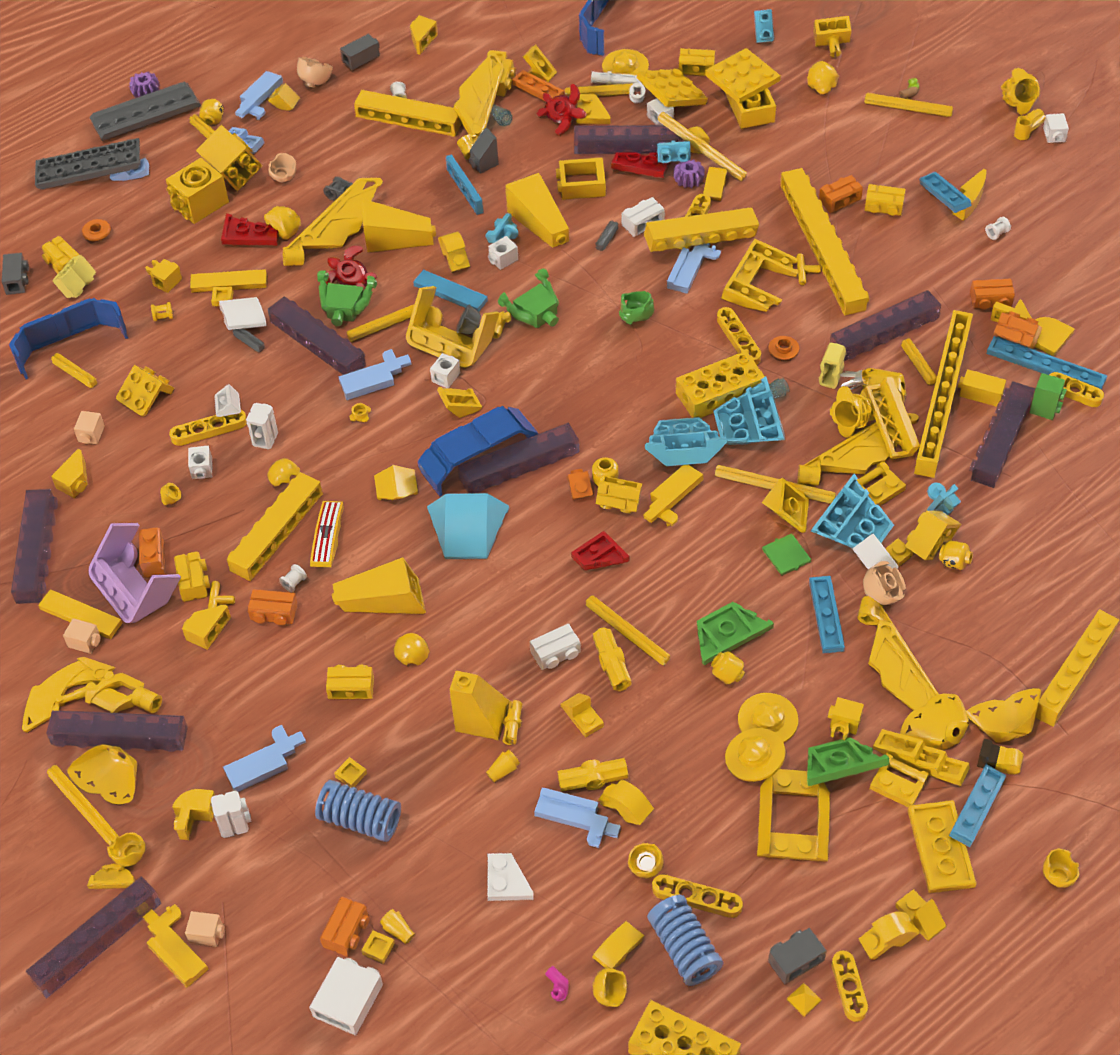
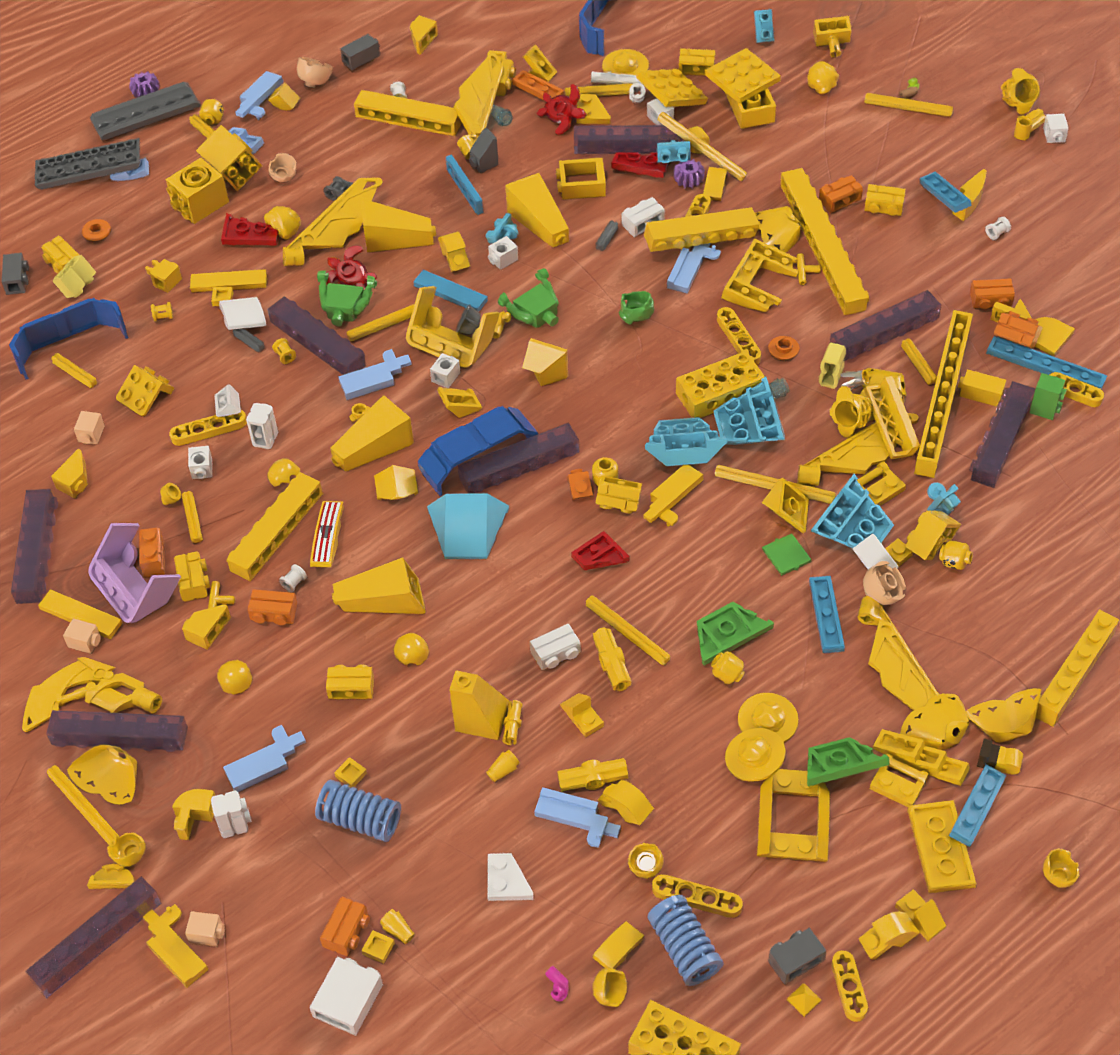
(192, 517): none -> yellow axle
(234, 677): none -> yellow hair
(284, 351): none -> yellow bush
(374, 435): none -> yellow slope
(546, 362): none -> yellow slope
(782, 226): none -> yellow piece
(845, 717): yellow brick -> none

